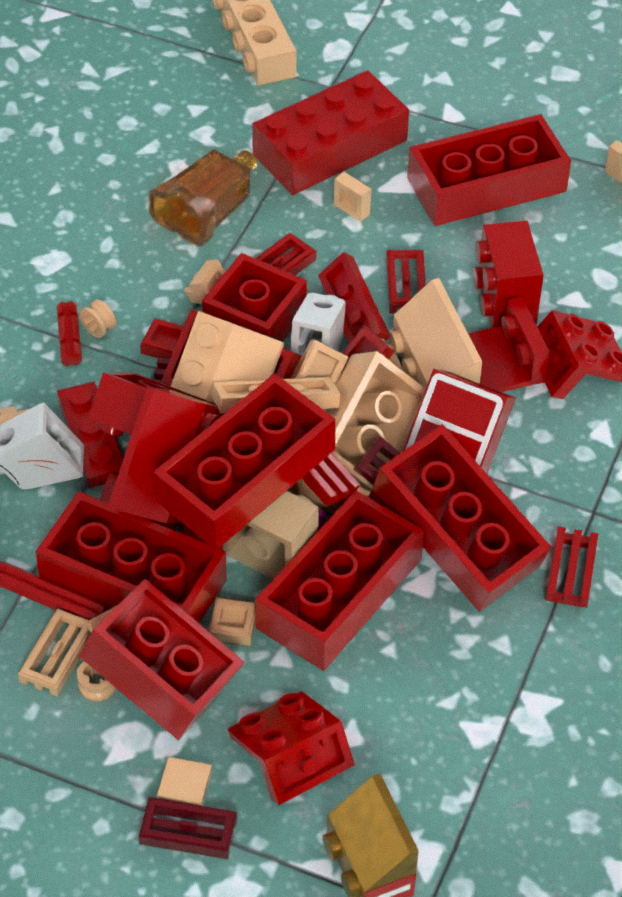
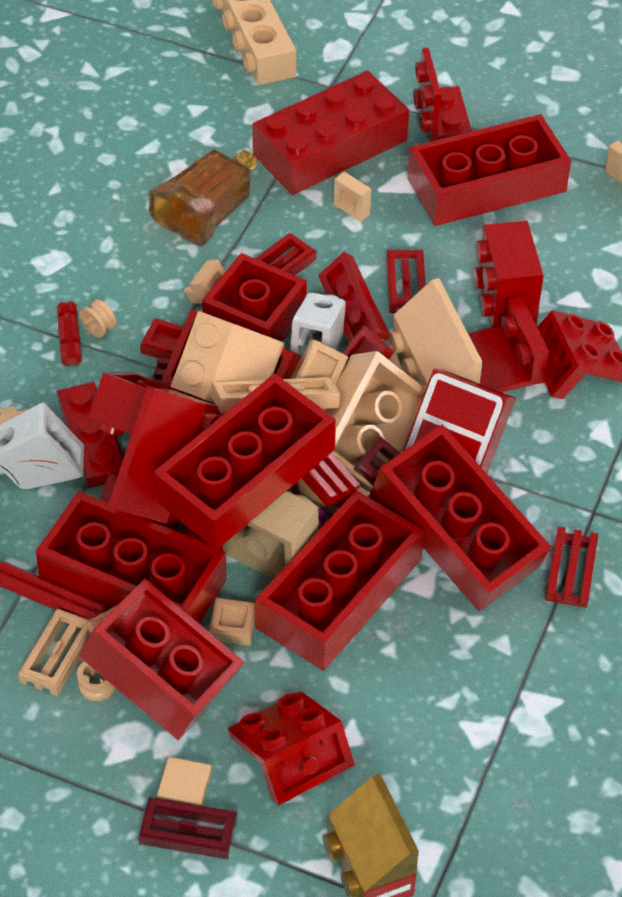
(441, 108): none -> red bracket

